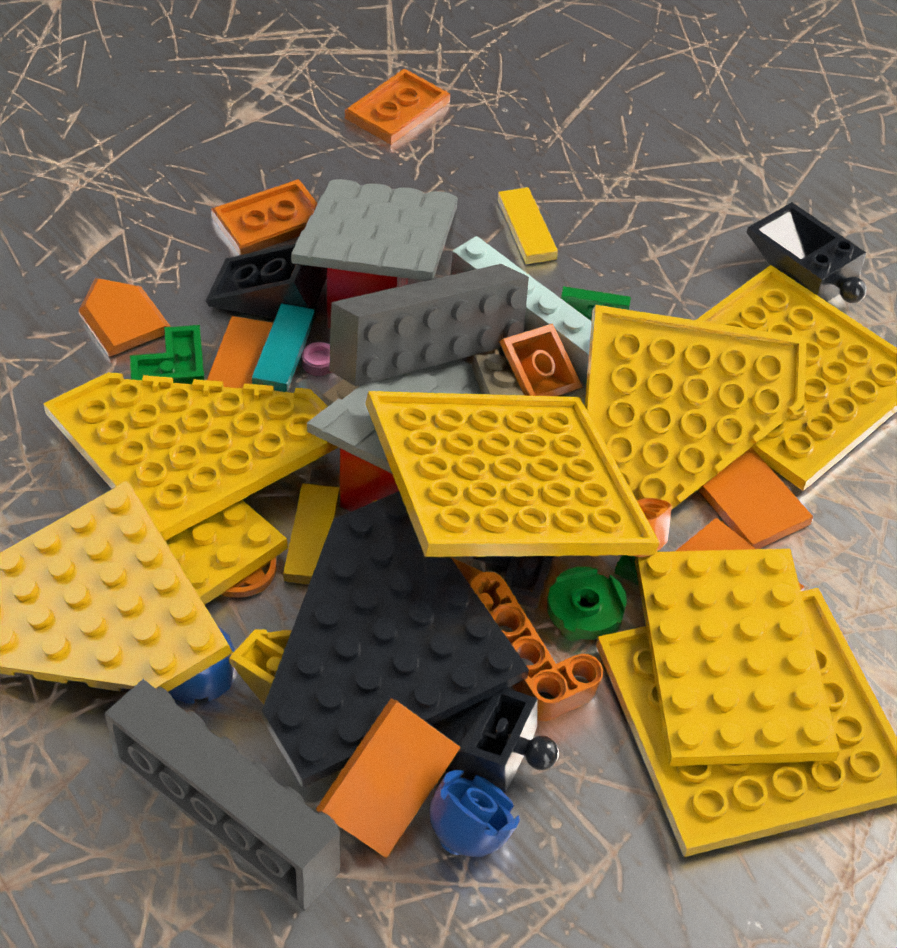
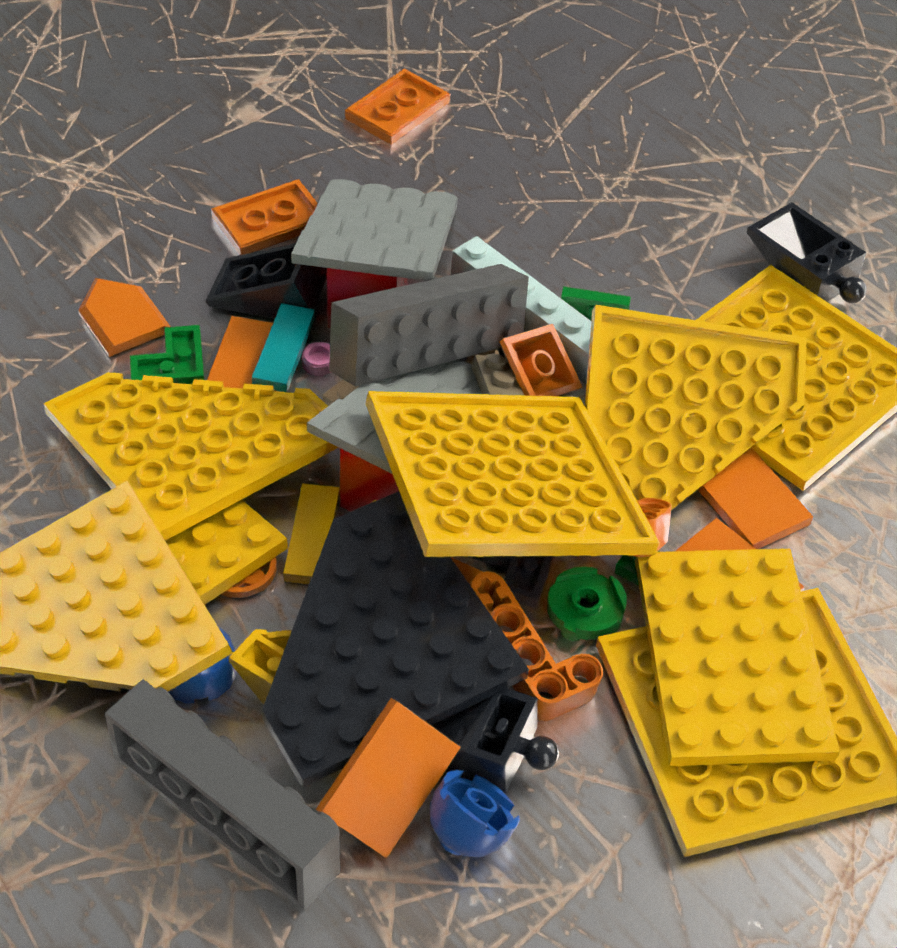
(527, 225): yellow tile -> none

